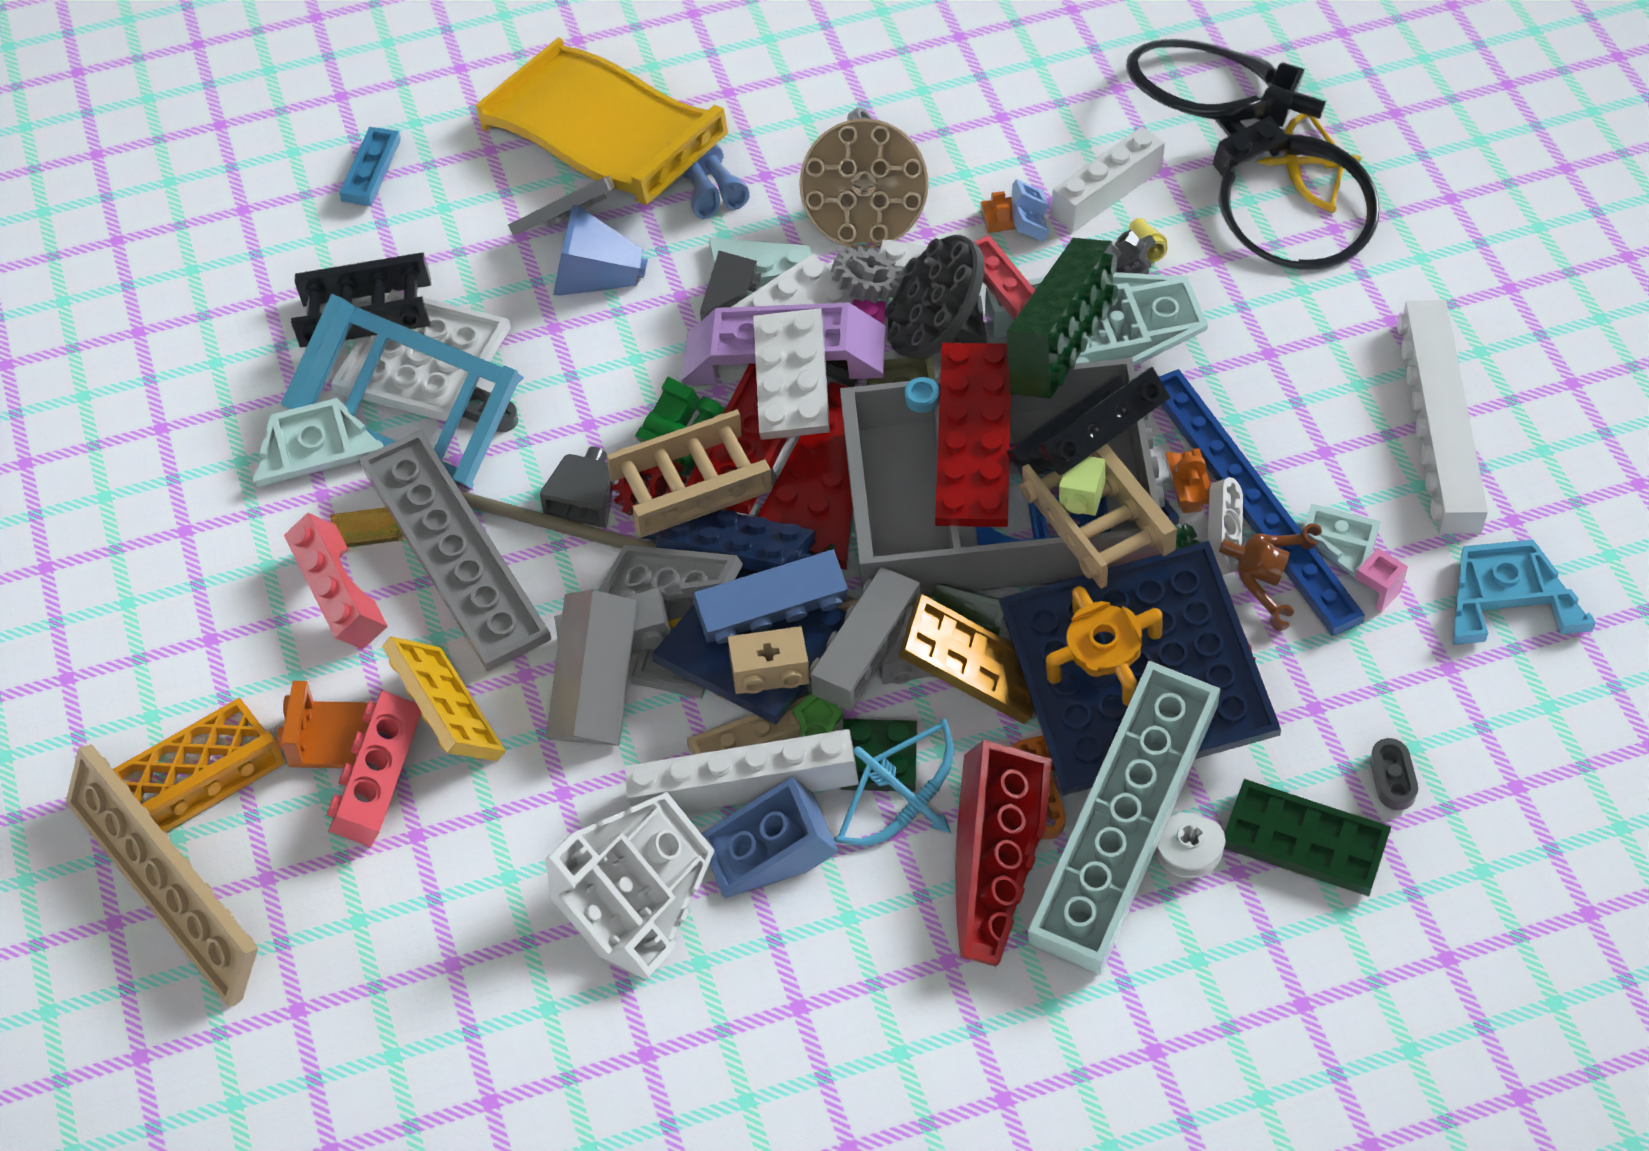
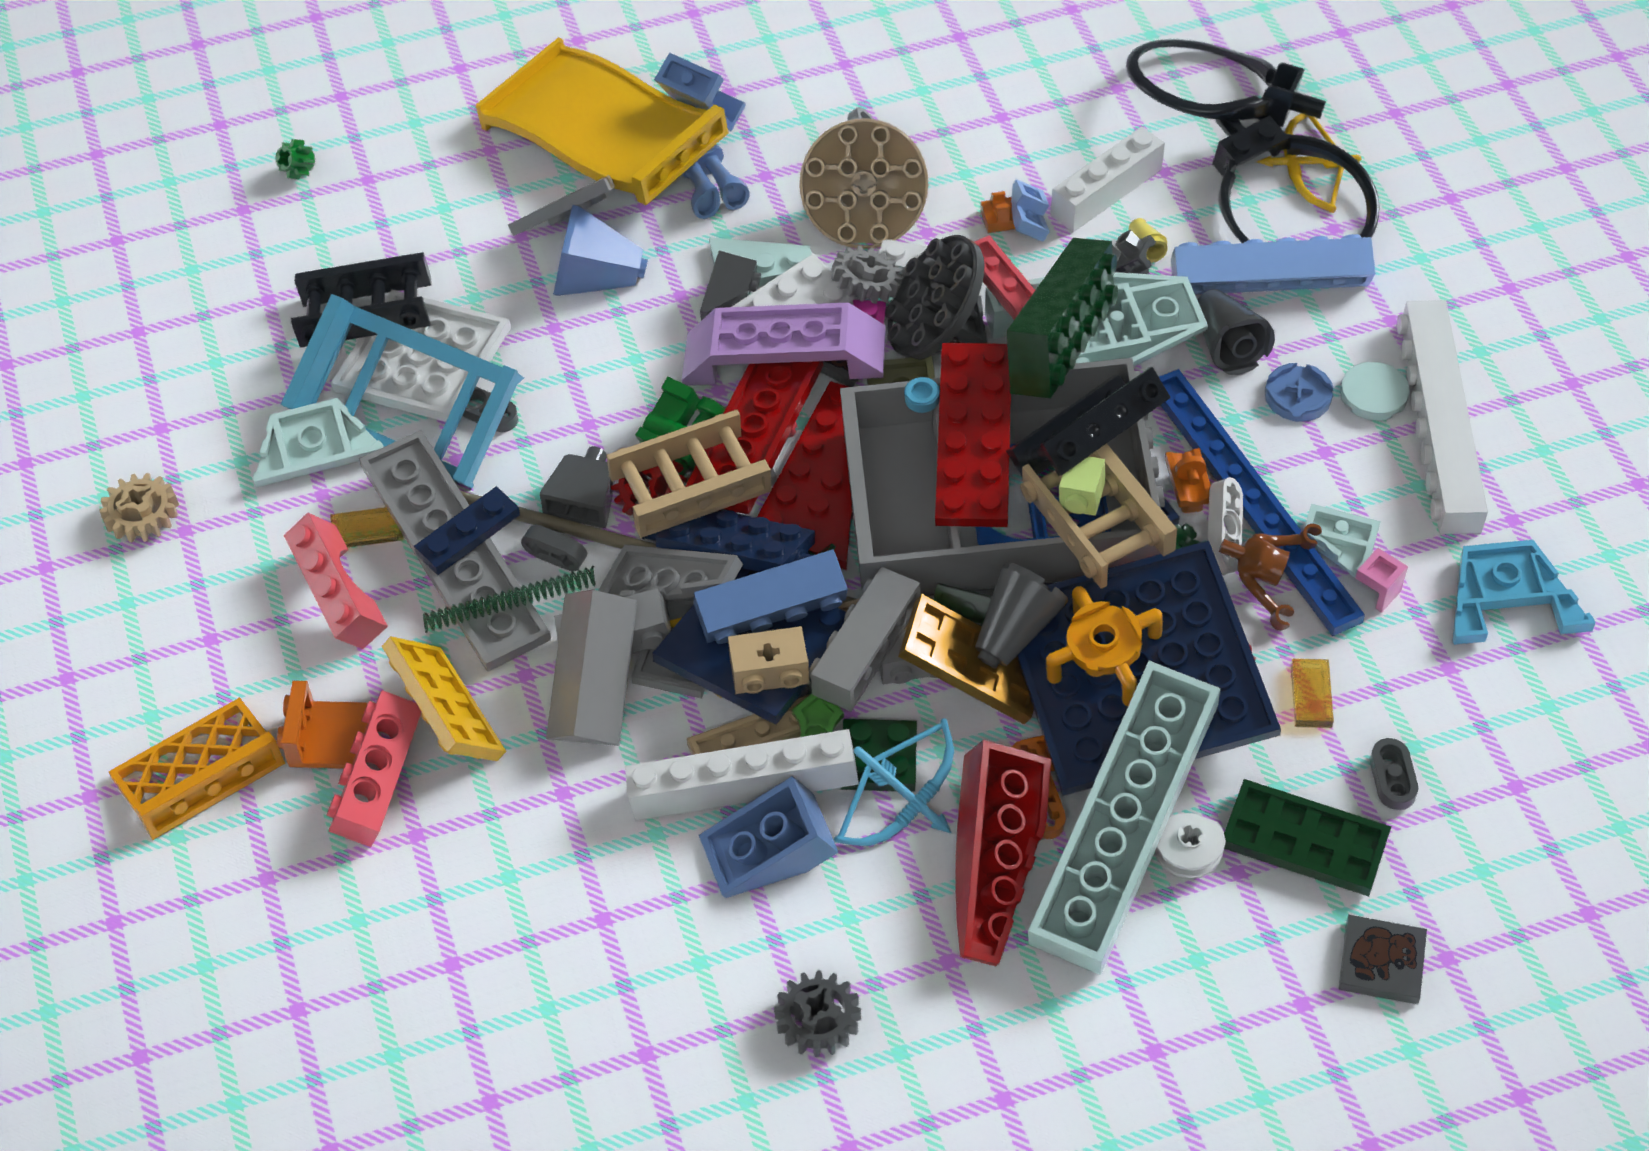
(139, 507): none -> tan gear
(161, 876): tan plate -> none
(295, 159): none -> green gear
(370, 166): dark azure plate -> none
(451, 613): none -> clear green piece
(466, 530): none -> dark blue plate
(554, 547): none -> dark grey beam
(630, 881): white wedge -> none
(697, 87): none -> medium blue panel
(791, 374): white plate -> none
(827, 1026): none -> dark grey gear
(1016, 614): none -> dark grey cone
(1234, 333): none -> dark grey cone
(1276, 265): none -> light blue brick
(1299, 392): none -> medium blue tile
(1312, 693): none -> clear yellow tile
(1374, 390): none -> light aqua tile
(1383, 959): none -> tile

